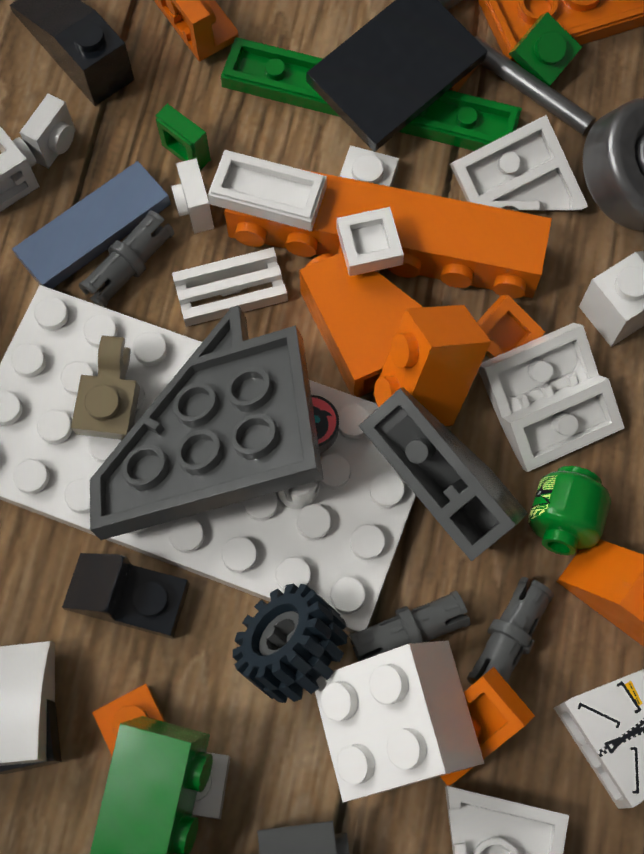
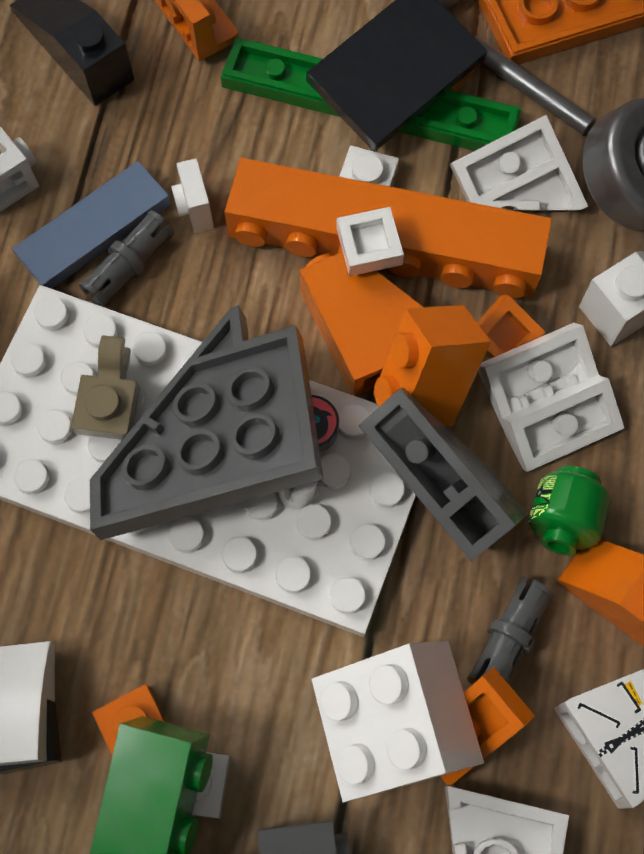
(49, 130): white plate -> none
(126, 594): black slope -> none
(182, 136): green tile -> none
(219, 279): white tile -> none
(267, 190): white tile -> none
(290, 643): black bush -> none
(412, 626): dark grey pin -> none
(545, 49): green plate -> none

